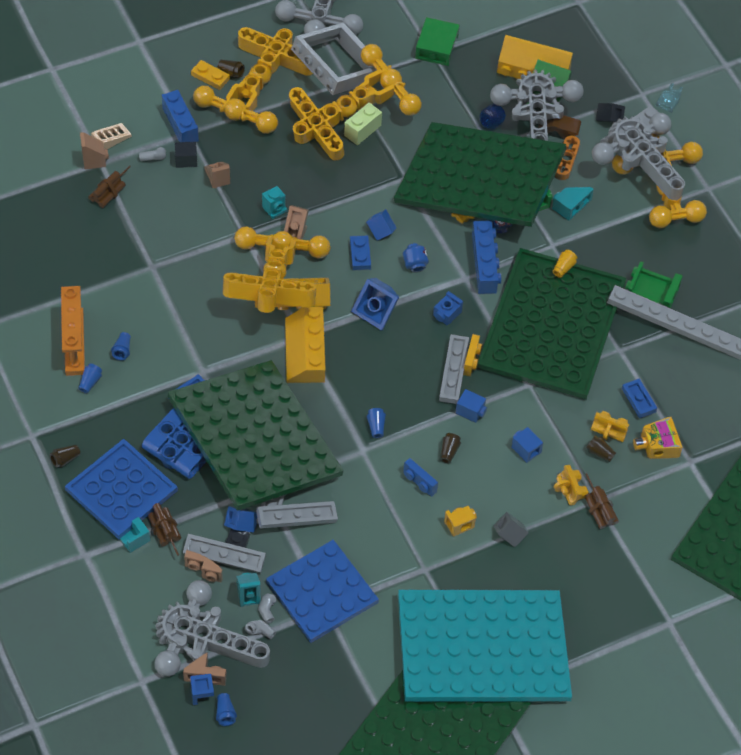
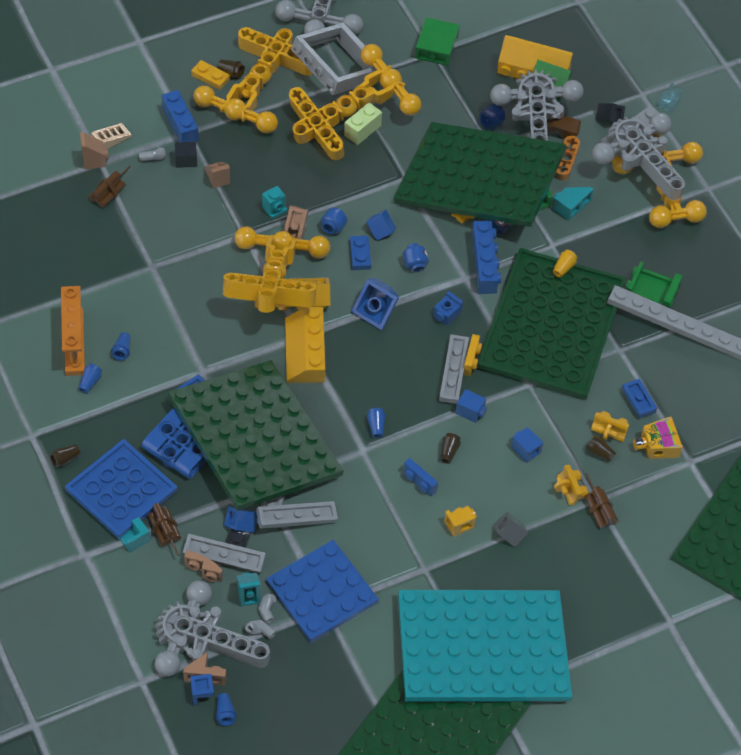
(333, 221): none -> blue head

